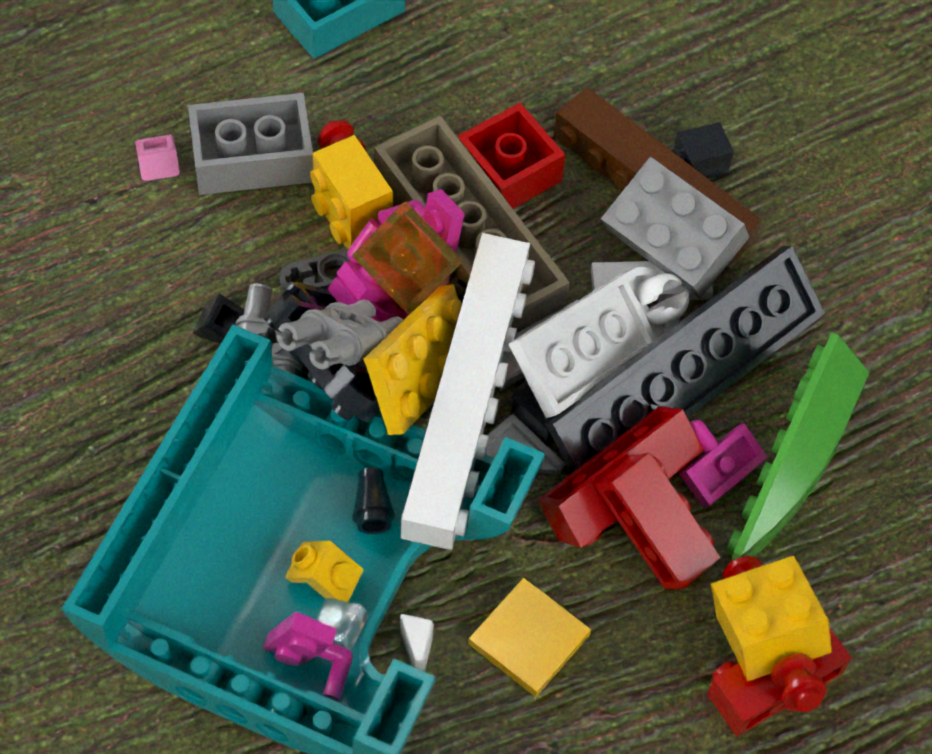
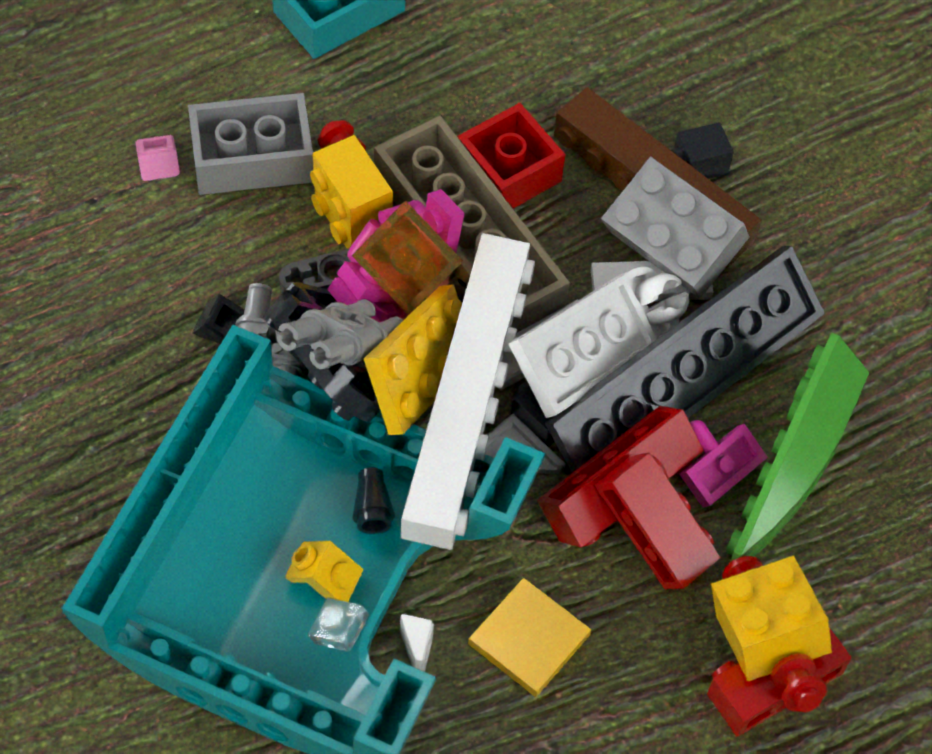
(302, 639): dark pink plate -> none

